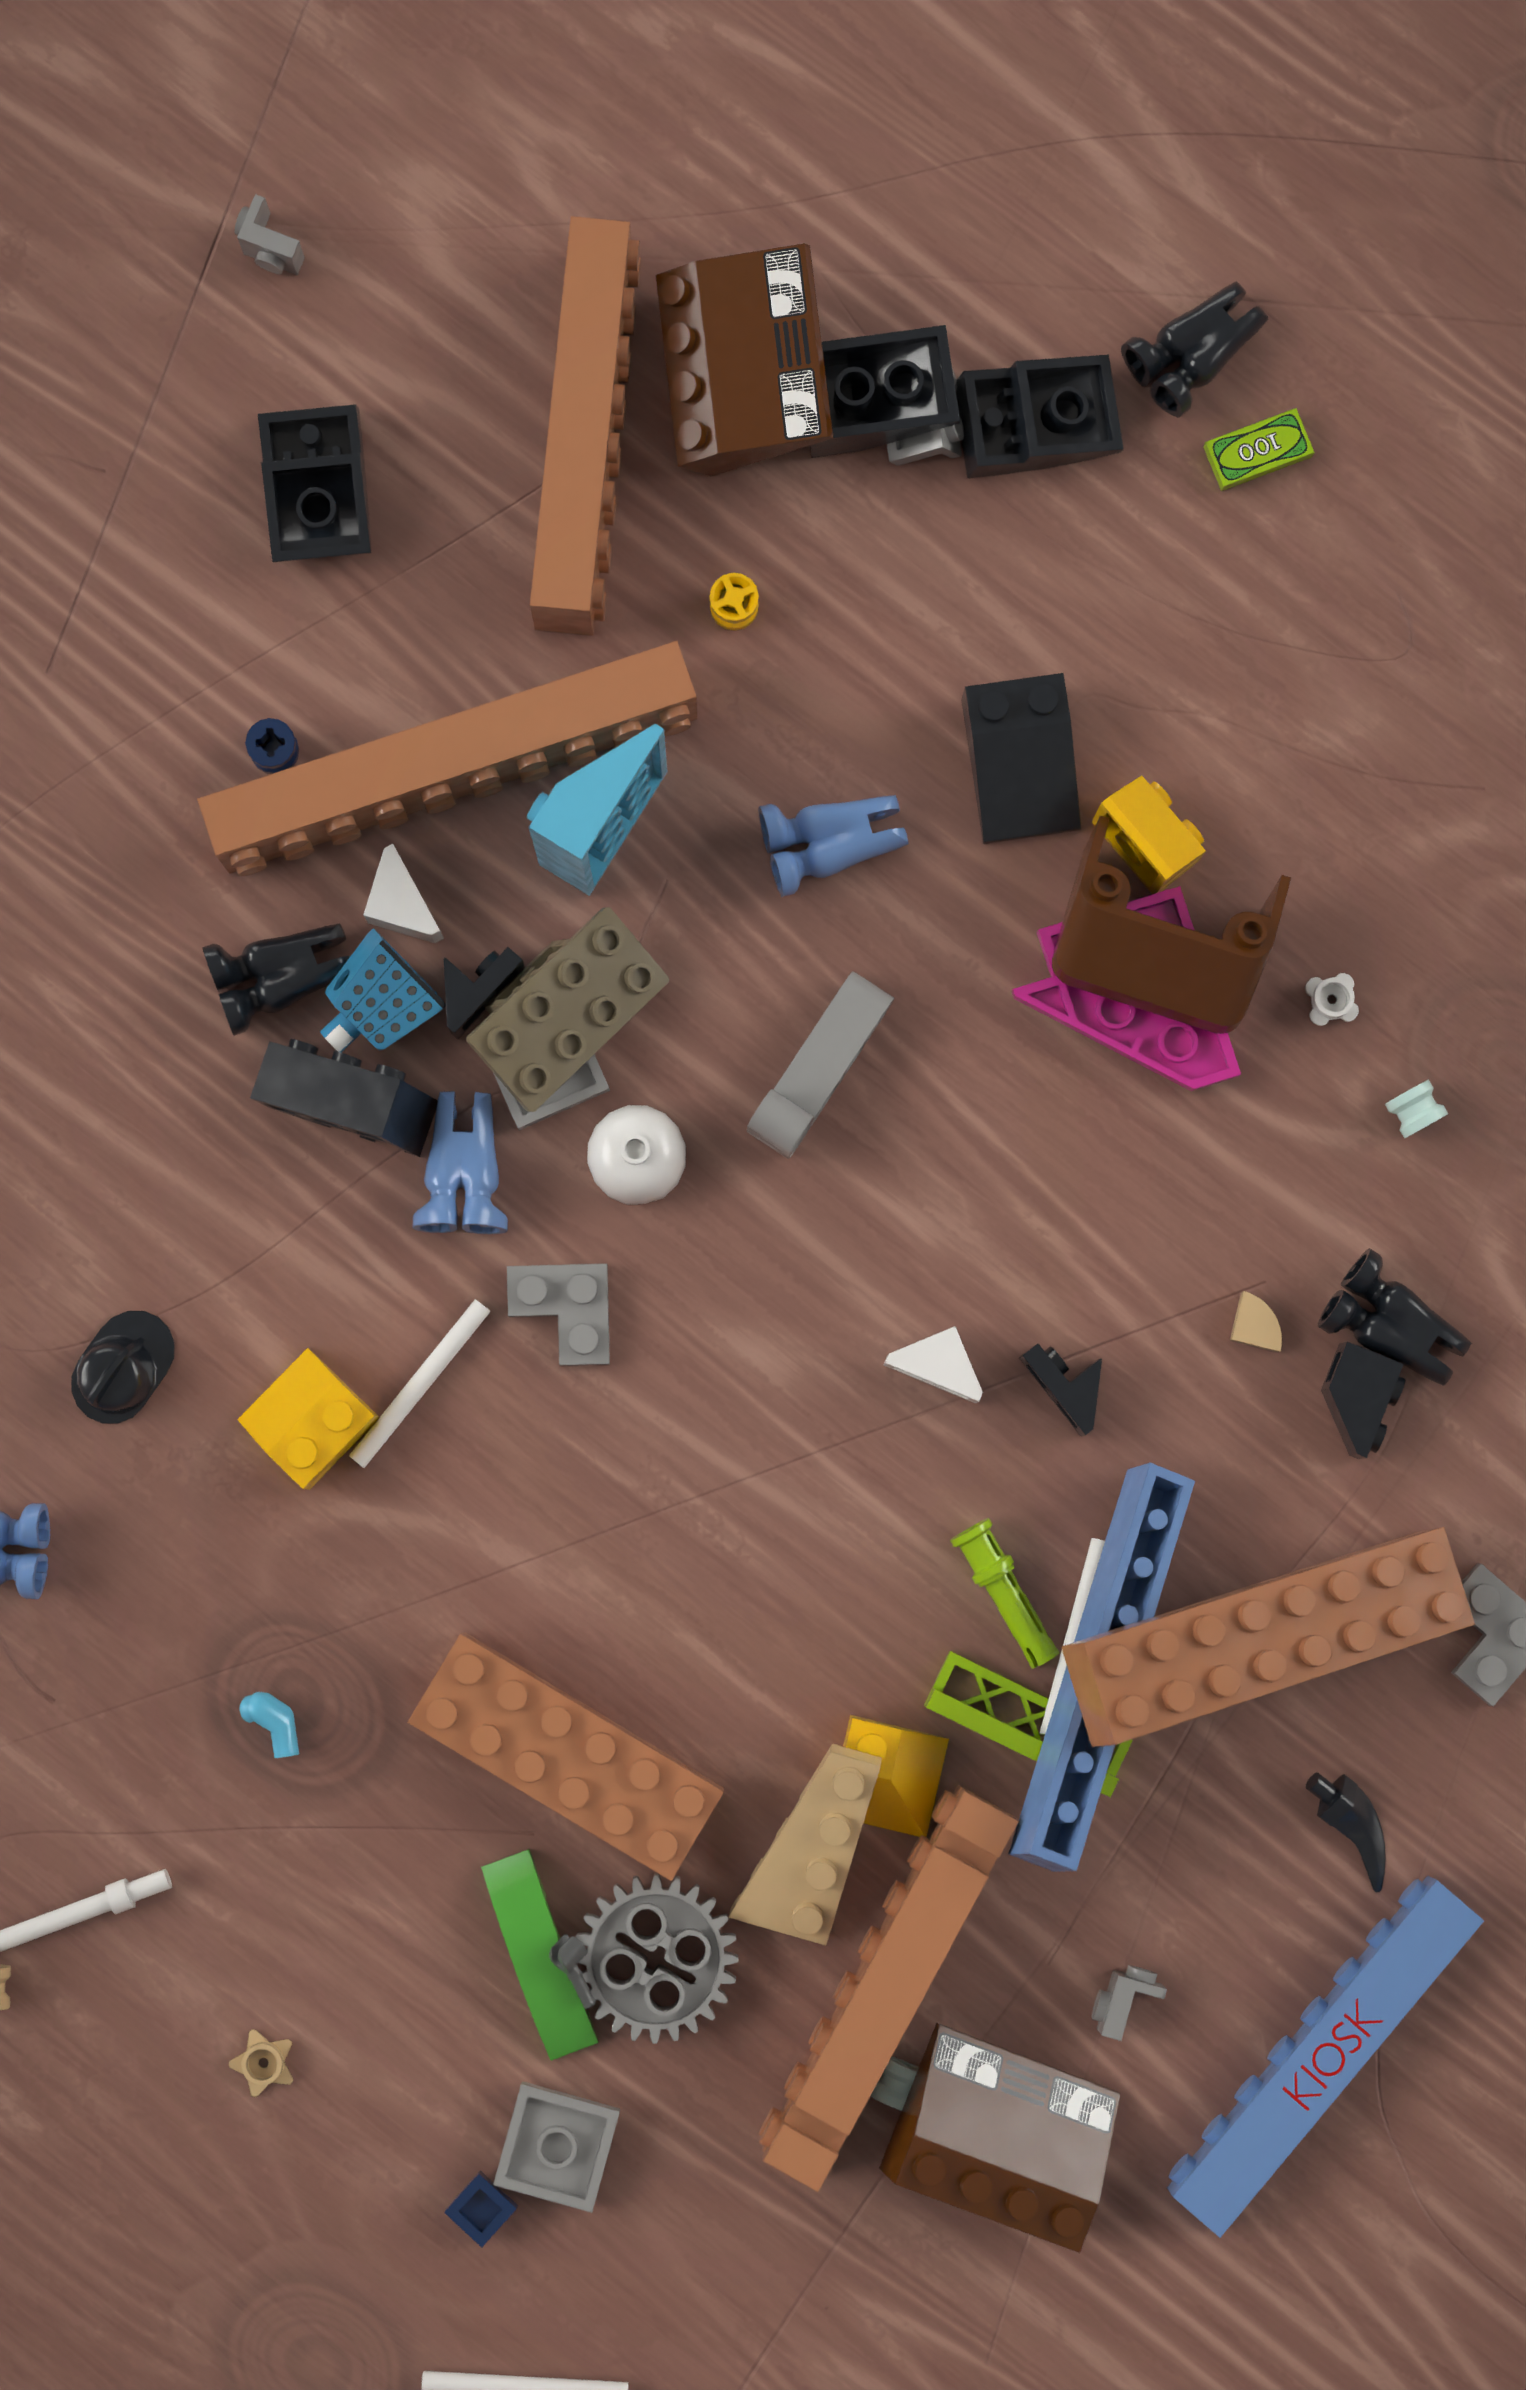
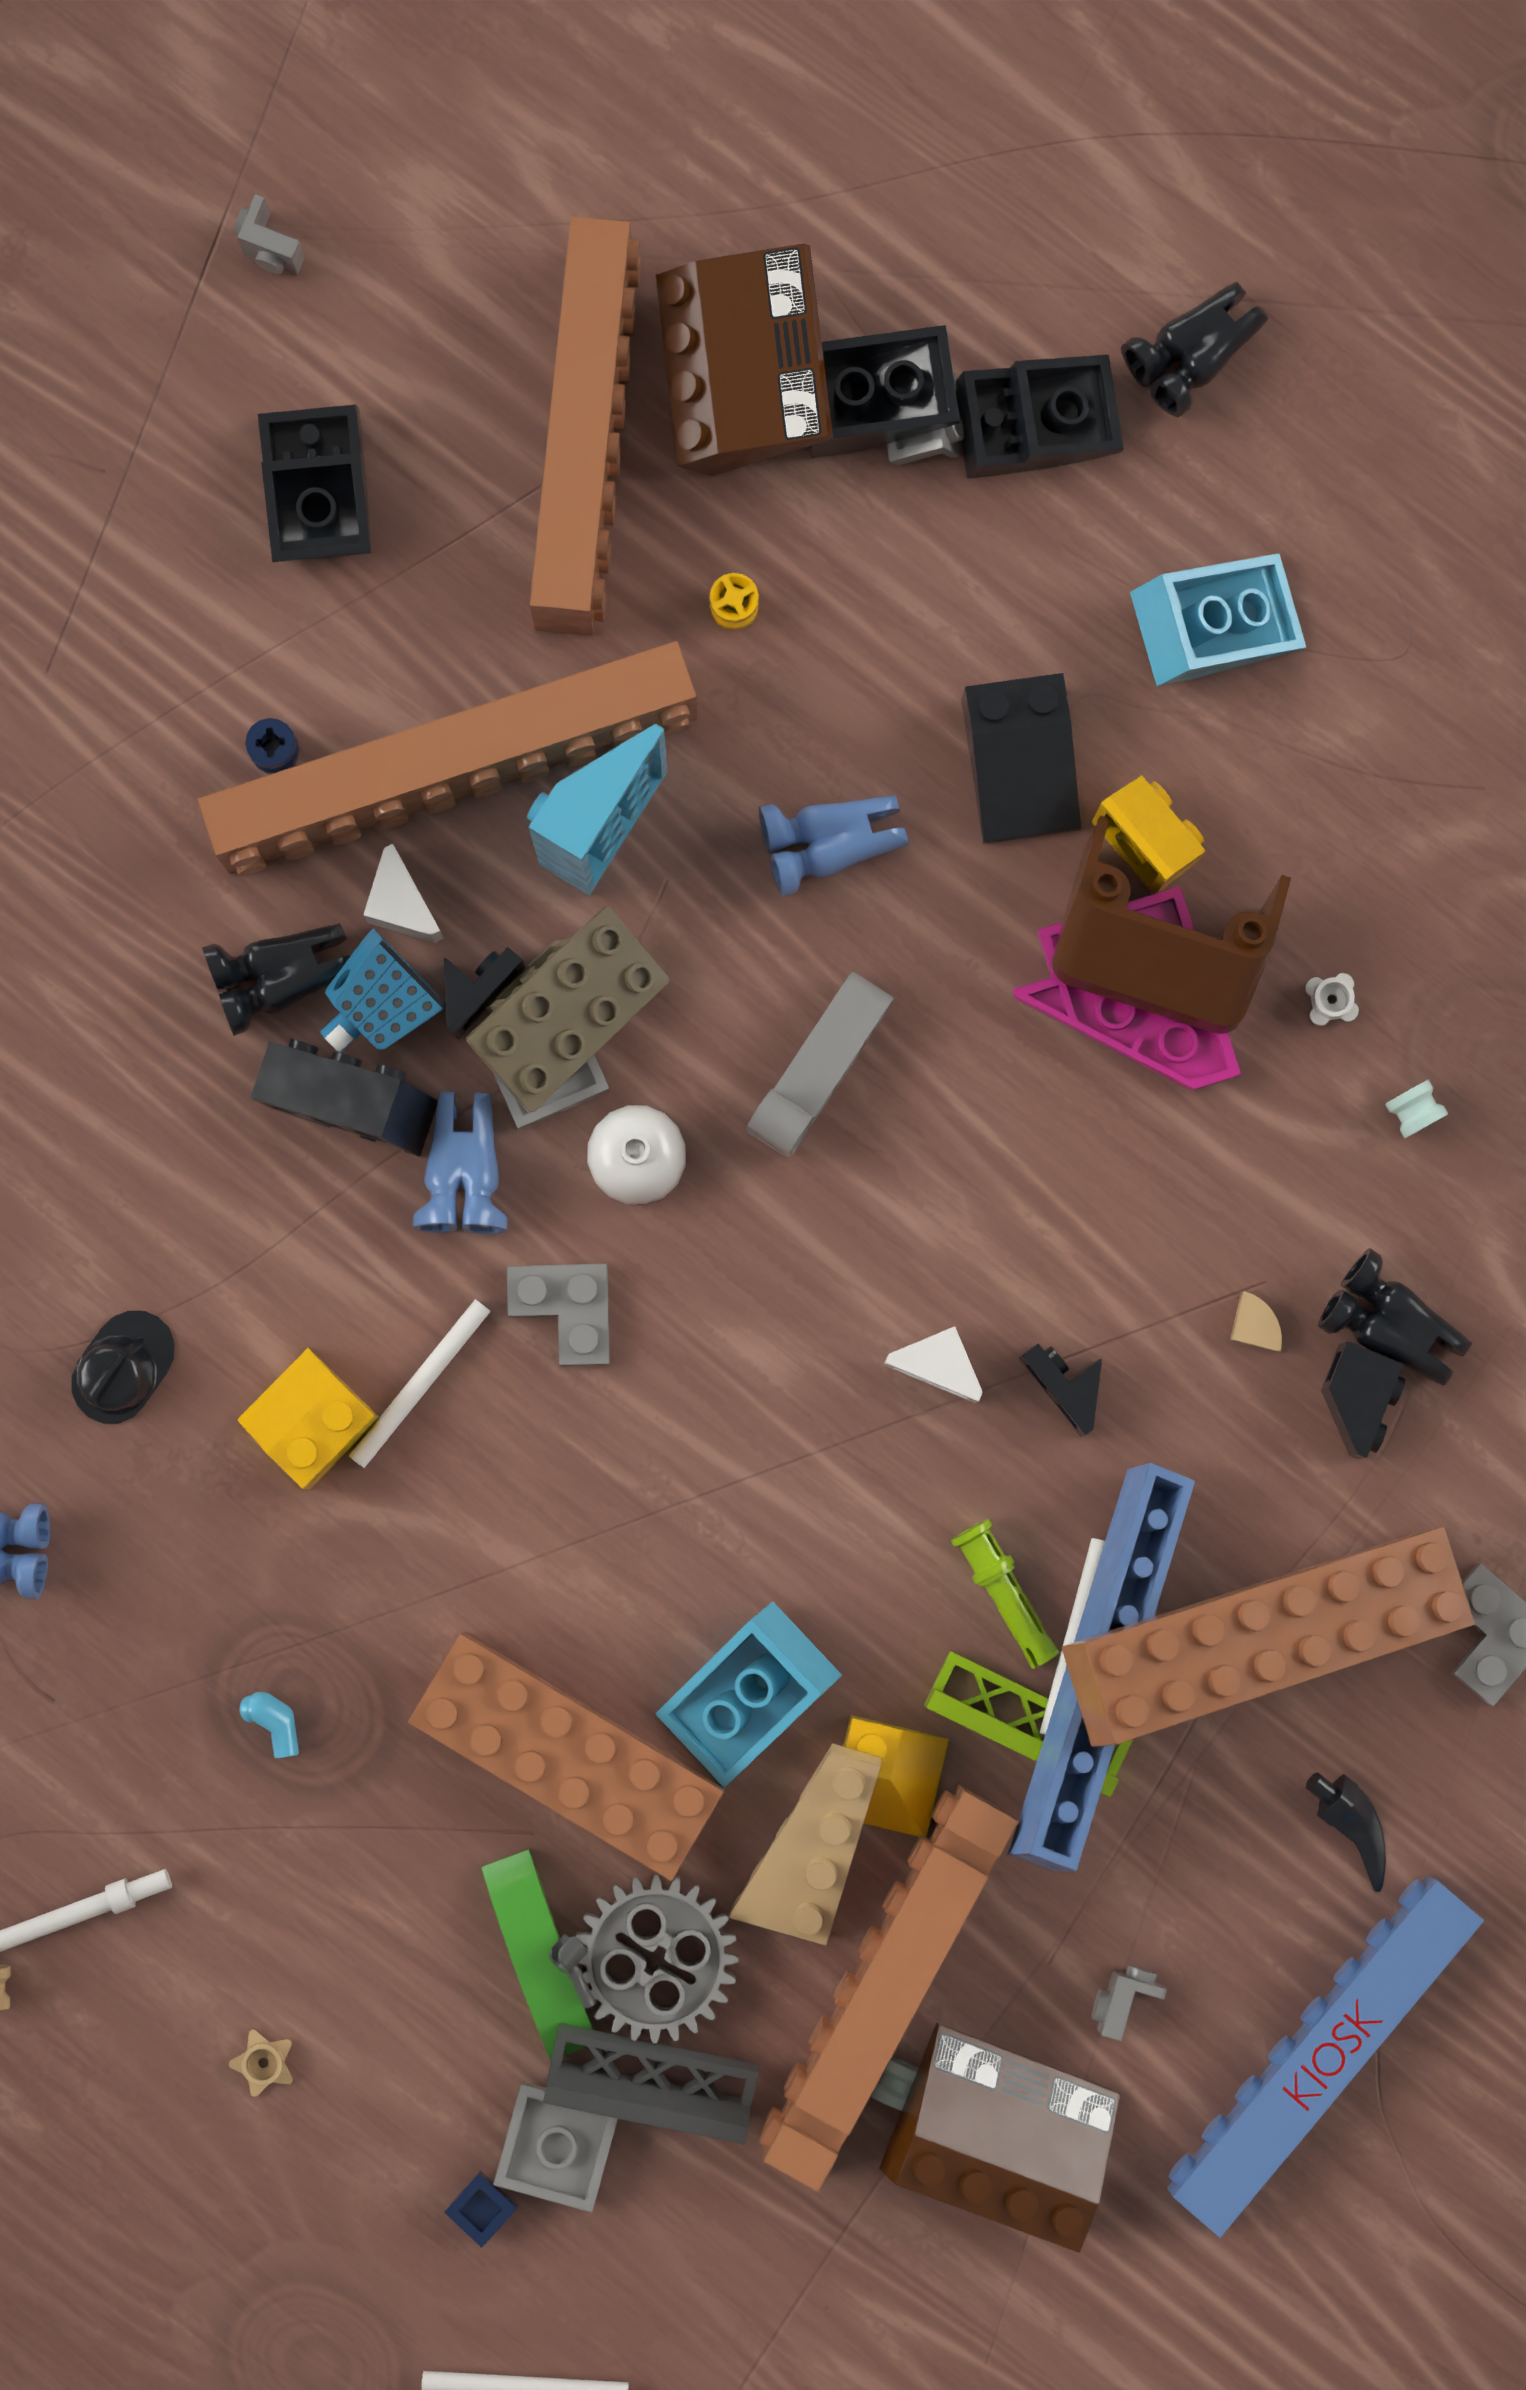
(651, 2100): none -> dark grey fence
(748, 1694): none -> medium azure slope
(1217, 618): none -> medium azure slope
(1258, 449): lime tile -> none

